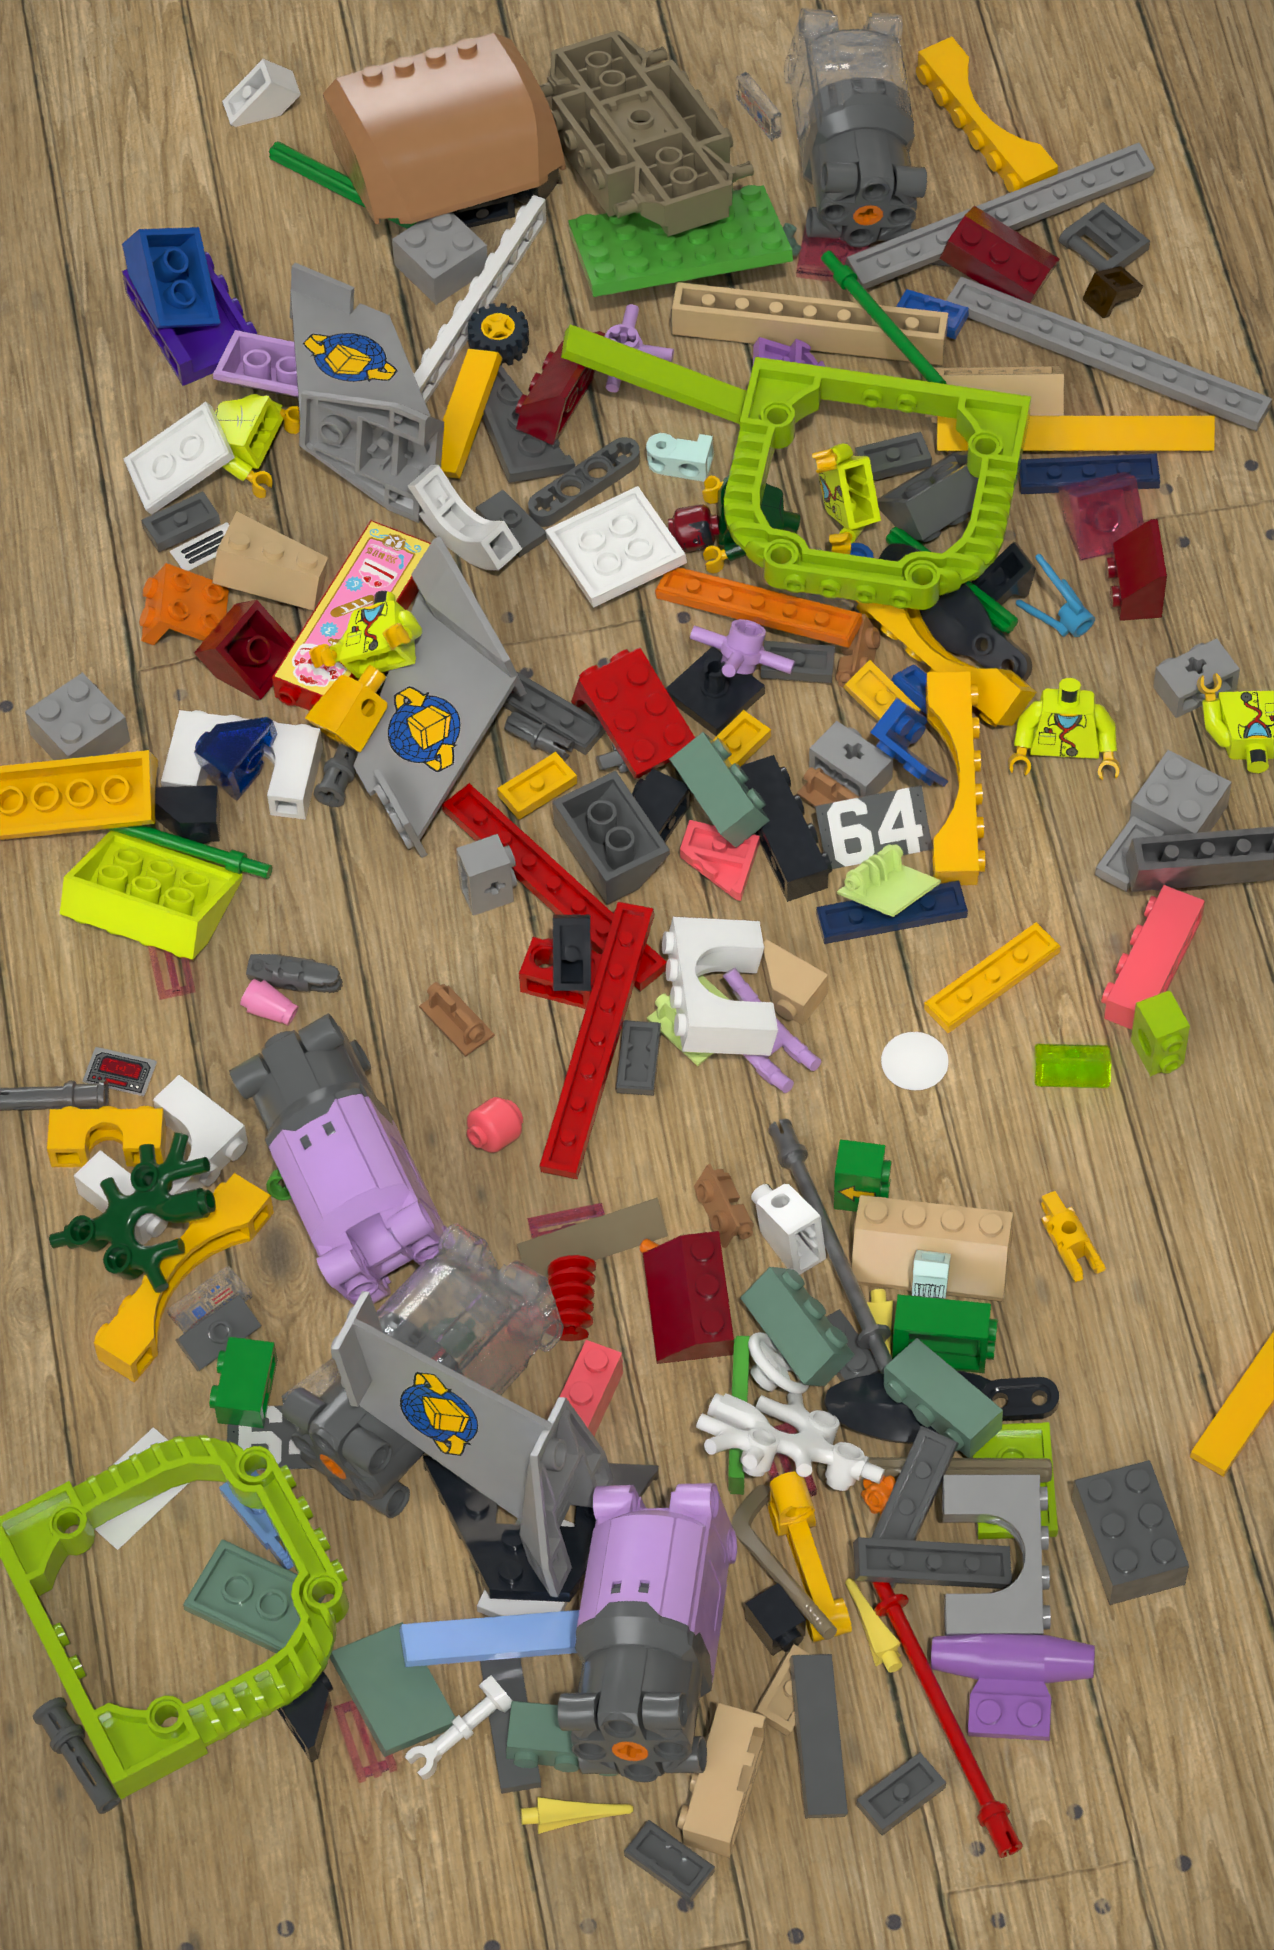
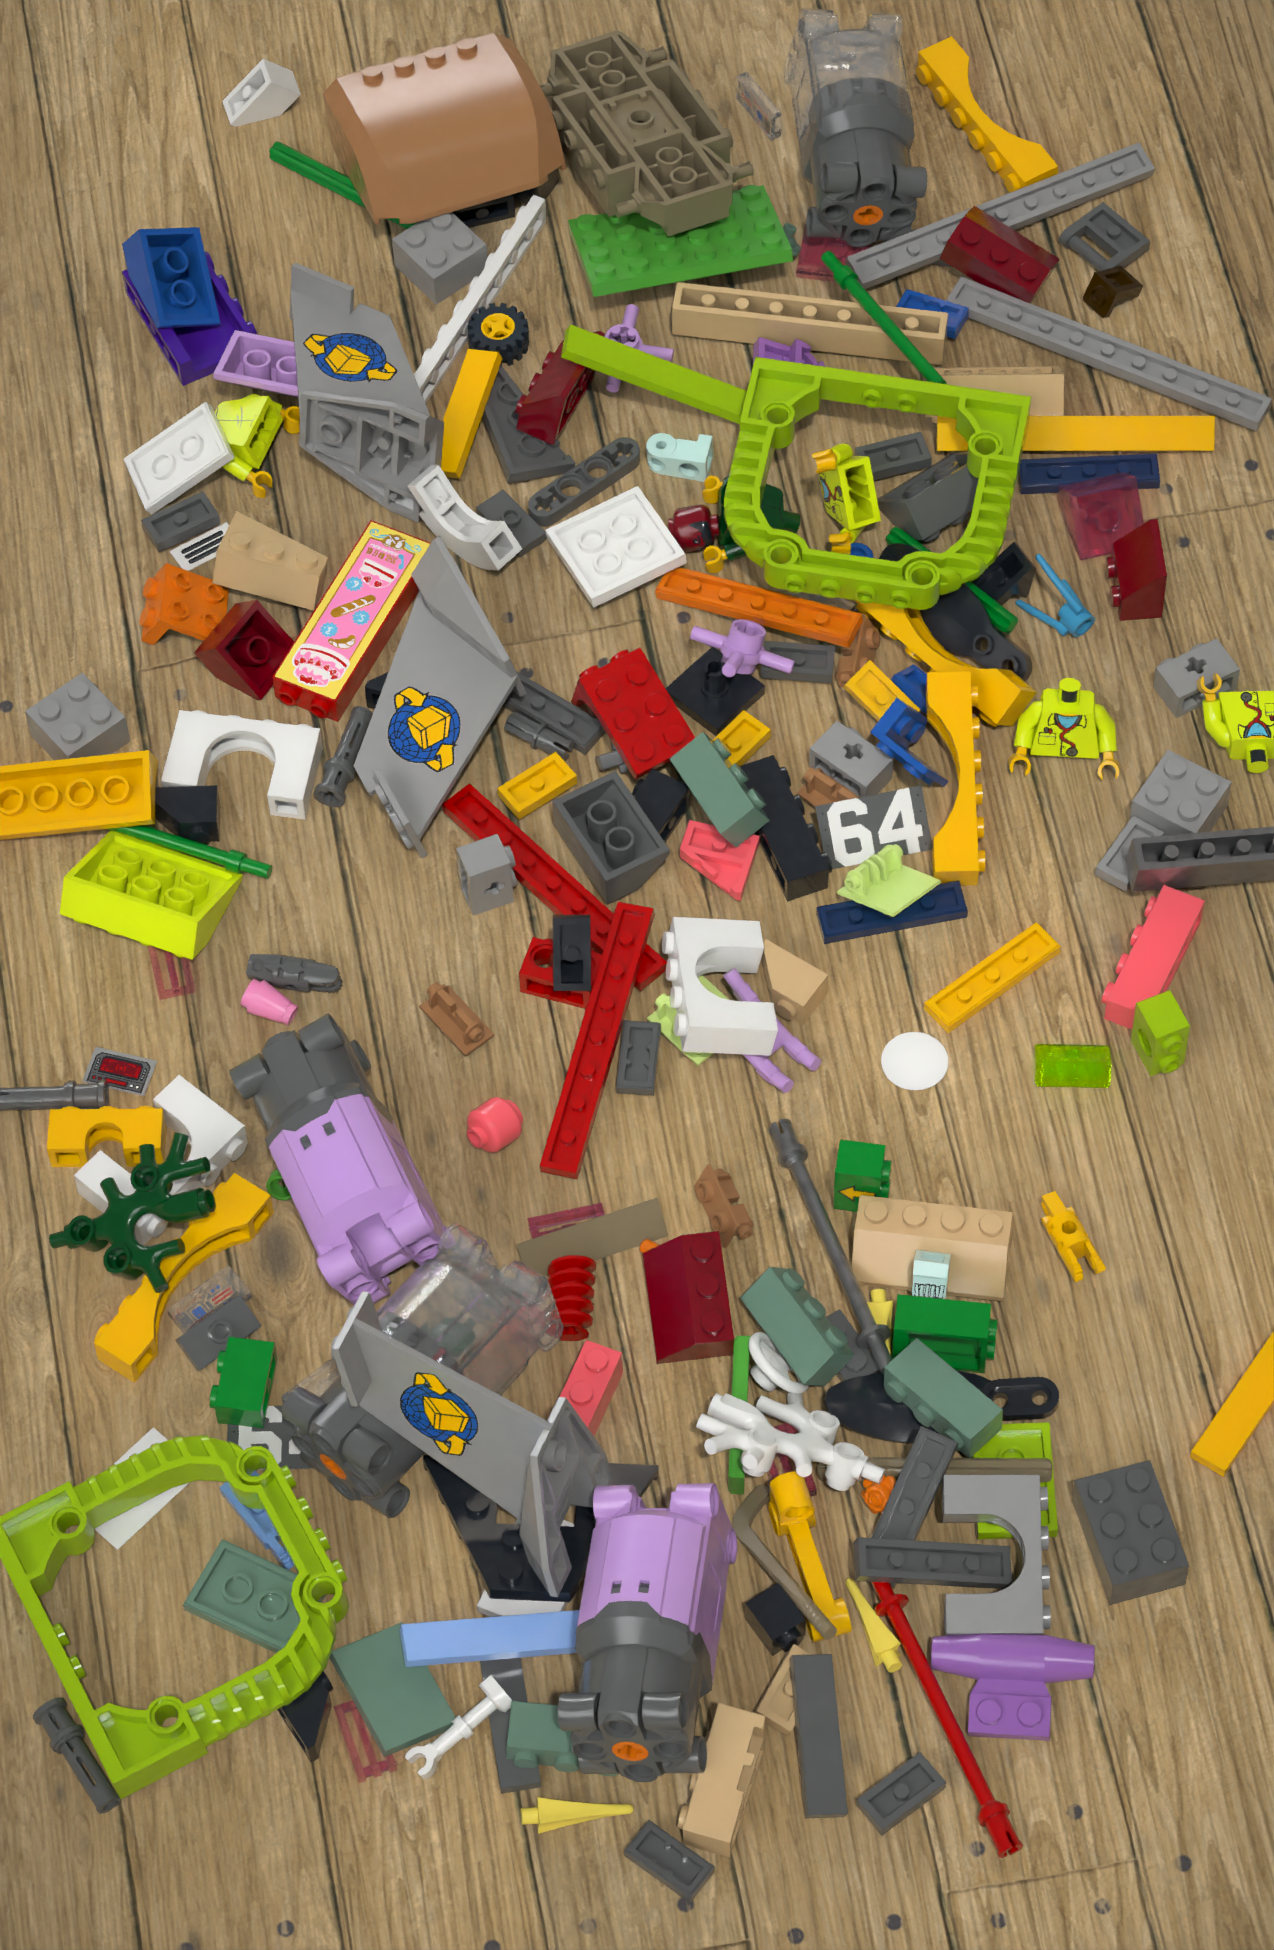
(235, 752): clear blue slope -> none
(350, 709): yellow torso -> none
(375, 636): neon yellow torso -> none
(790, 1226): white torso -> none

